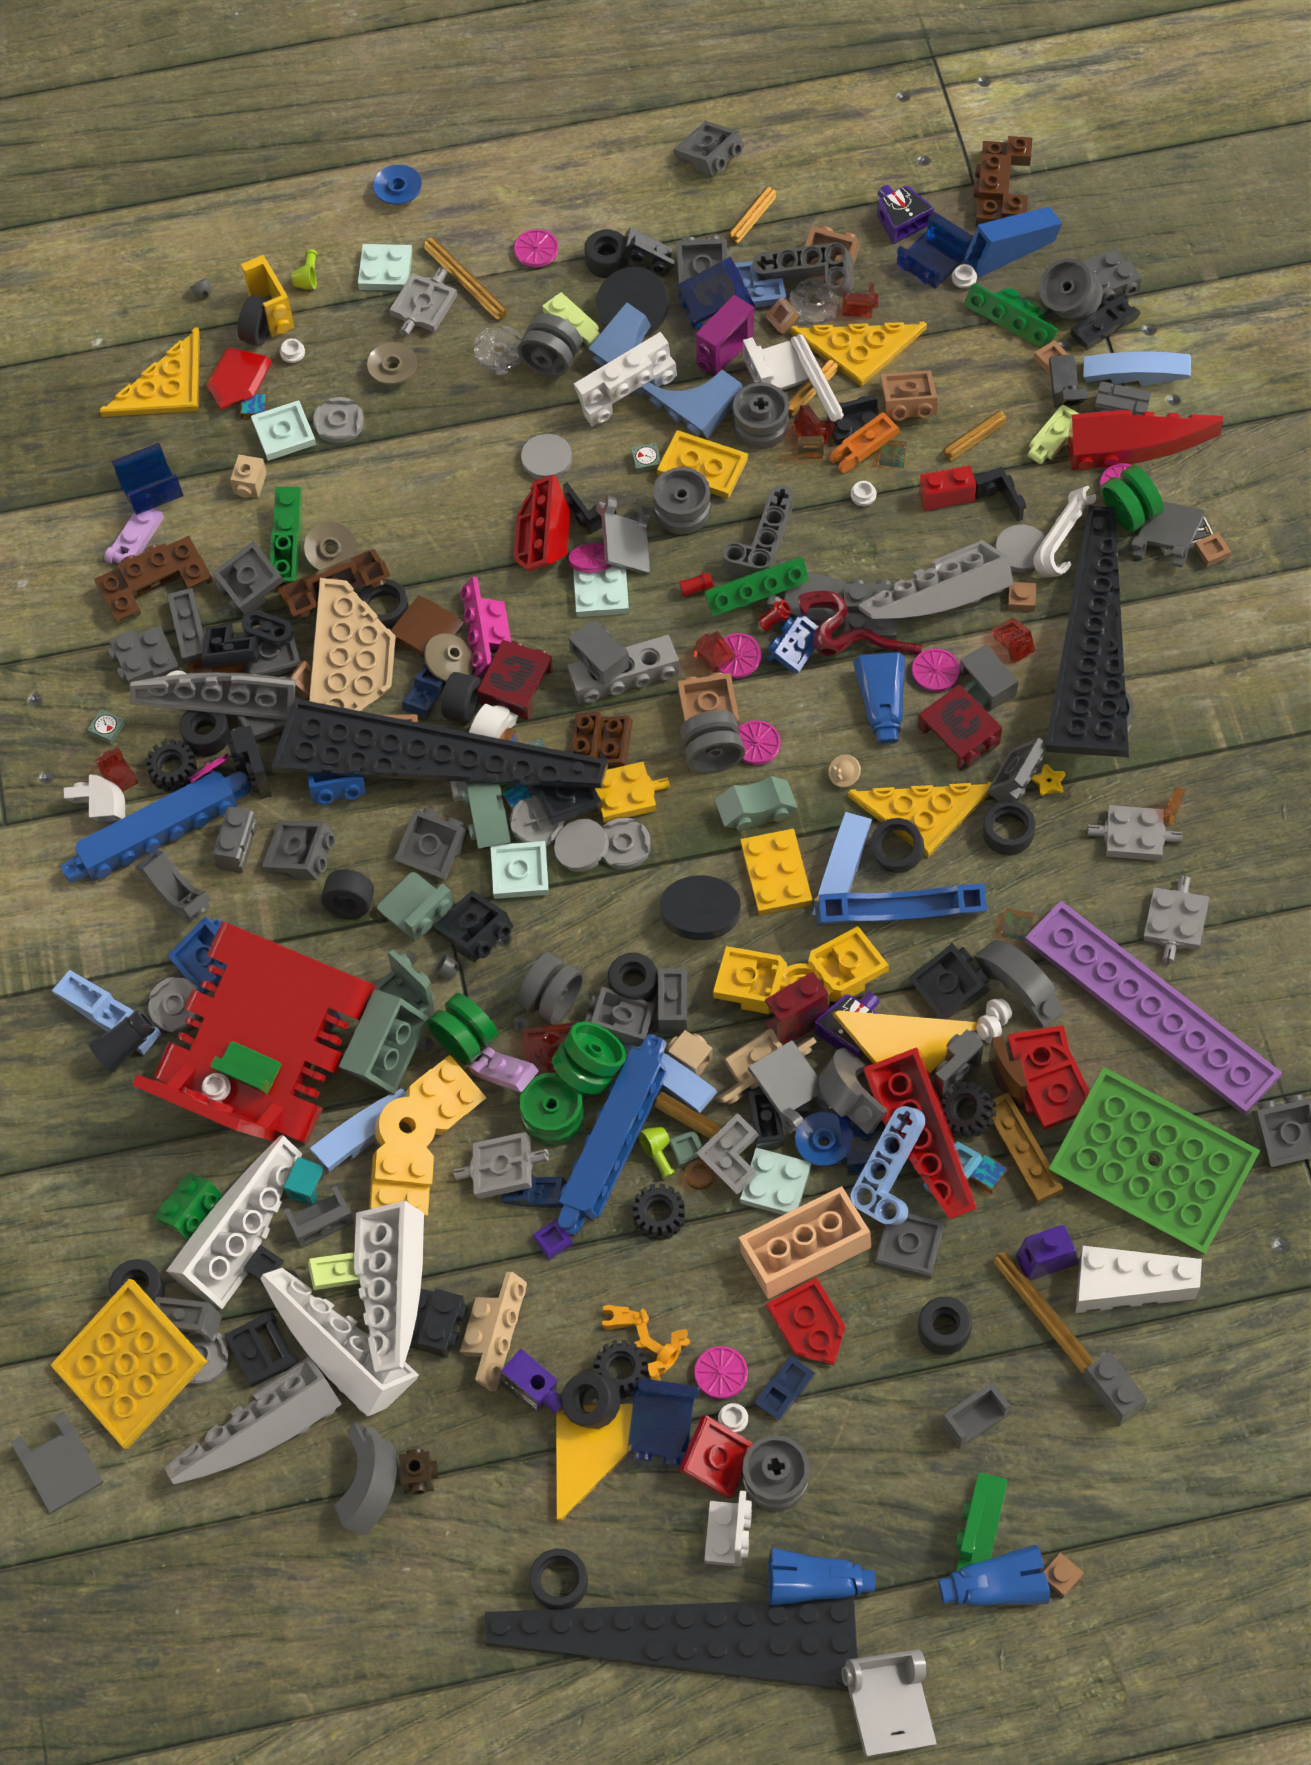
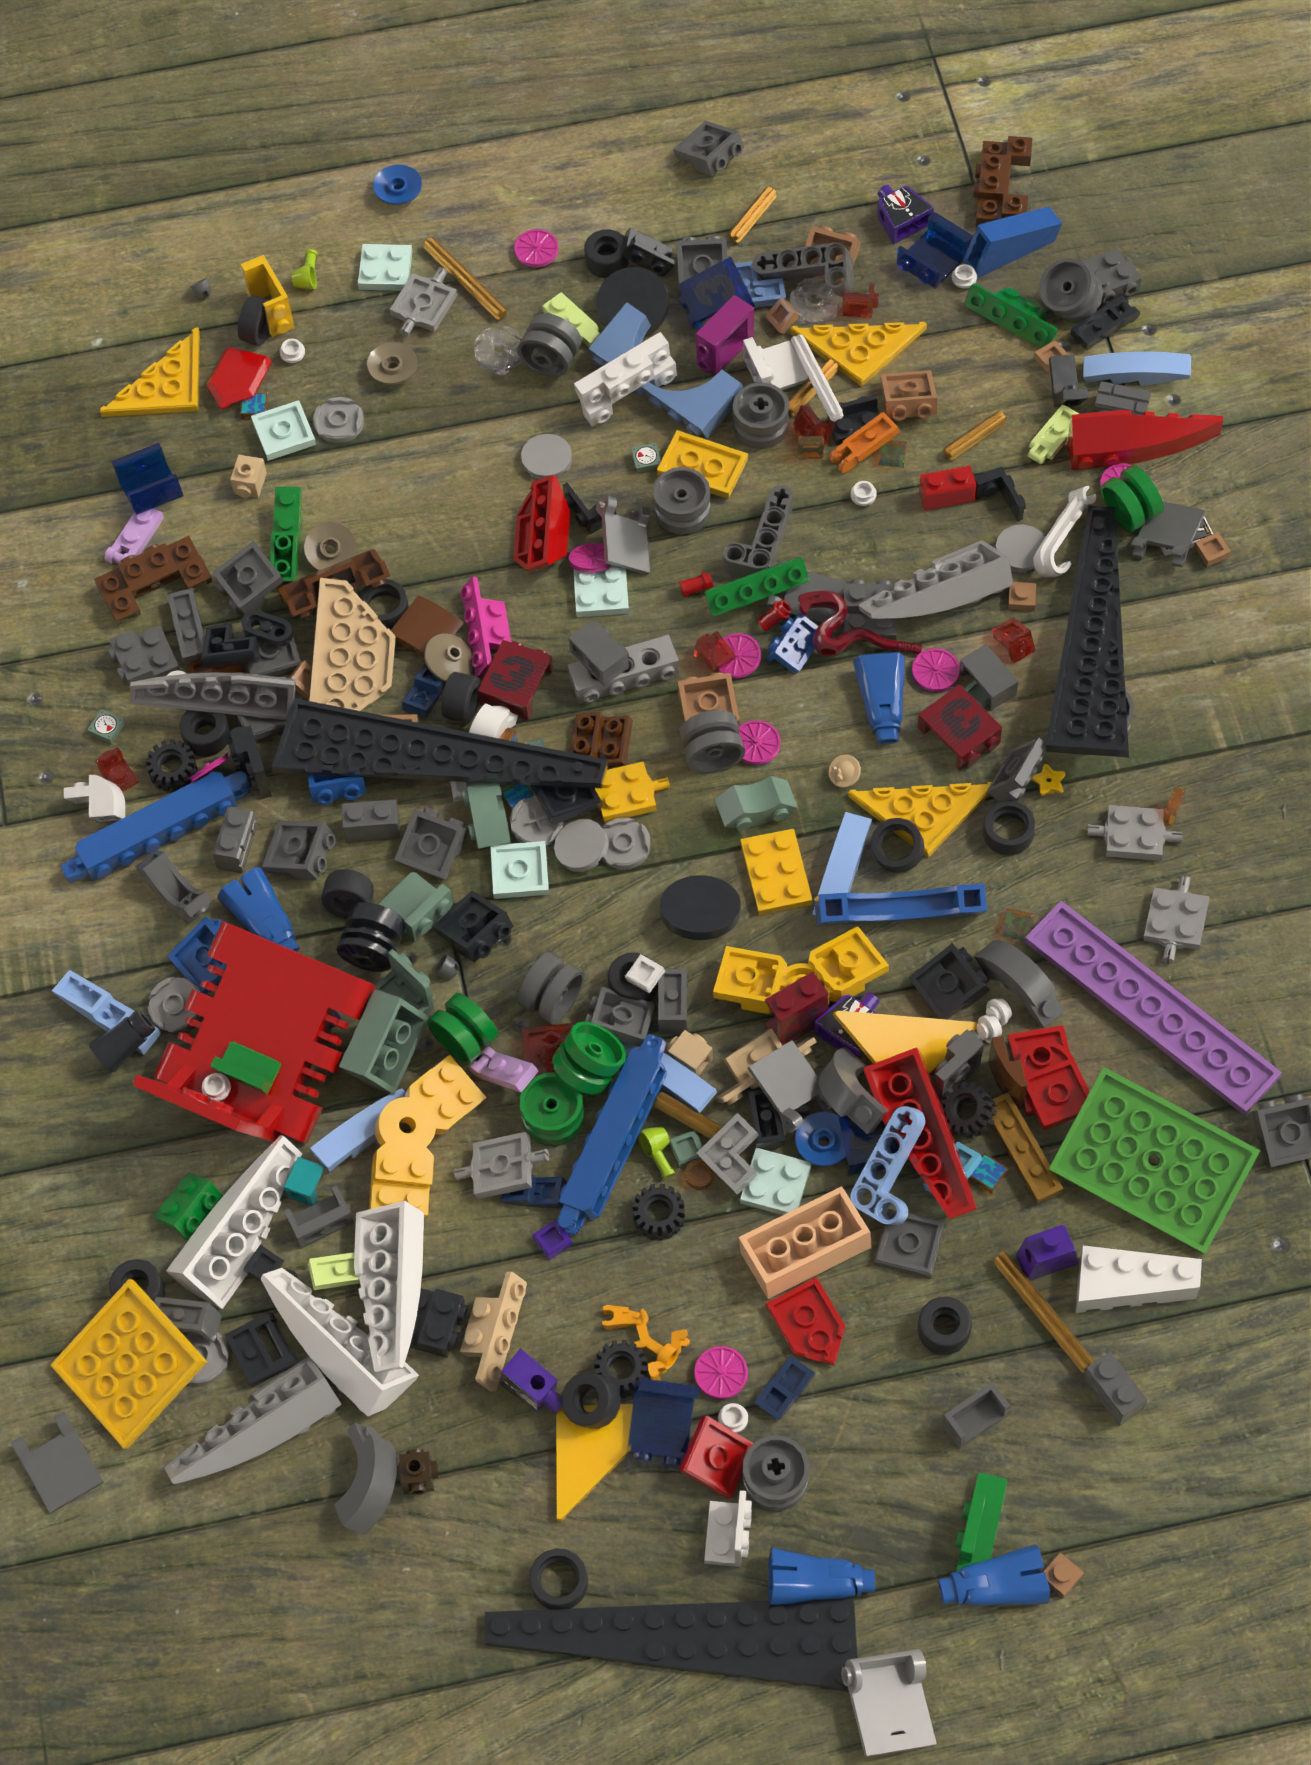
(258, 908): none -> blue piece
(370, 936): none -> black wheel
(371, 821): none -> dark grey brick
(644, 973): none -> white tile

